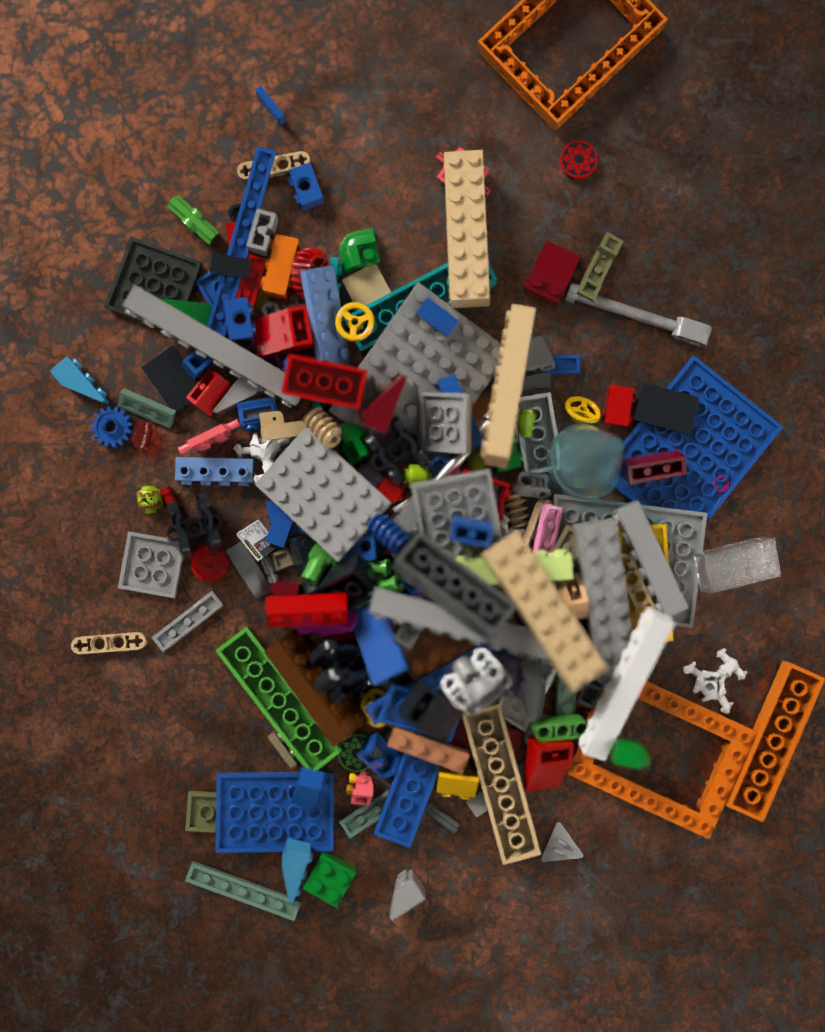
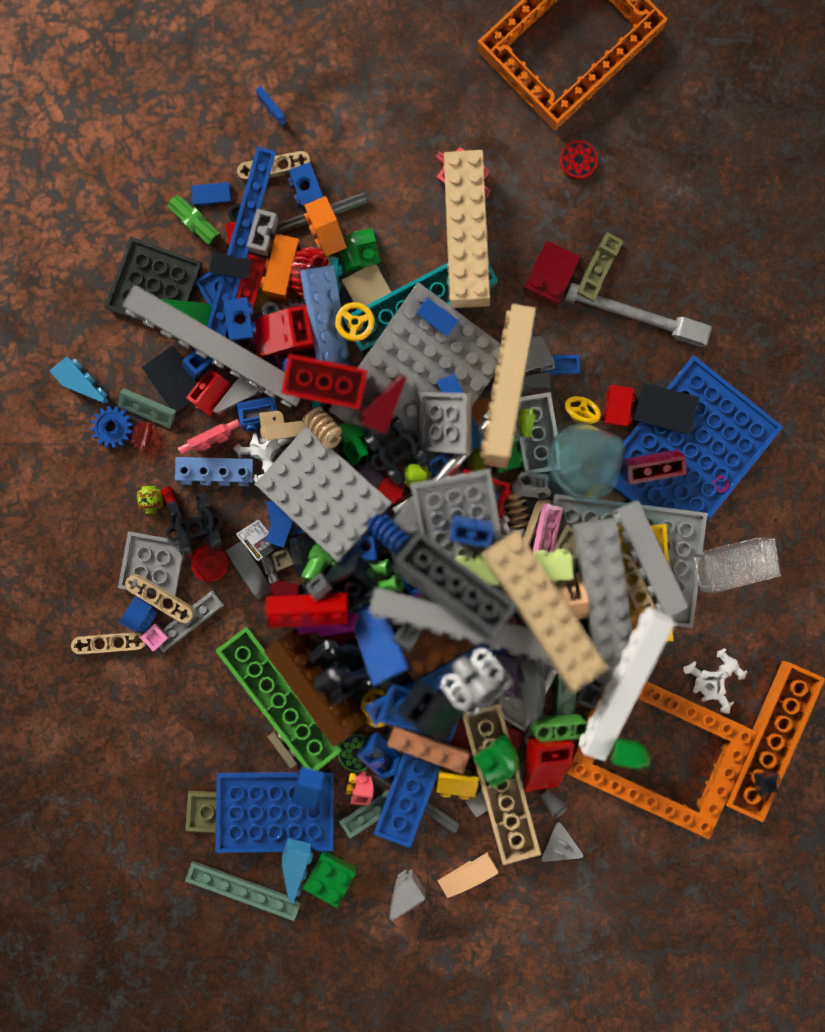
(138, 616): none -> blue piece
(154, 637): none -> bright pink plate
(158, 601): none -> tan beam
(211, 194): none -> blue tile
(319, 587): none -> dark grey tile
(324, 226): none -> orange brick
(338, 207): none -> dark grey axle
(468, 875): none -> light nougat slope
(498, 761): none -> green brick
(553, 803): none -> dark grey cone
(766, 782): none -> black panel

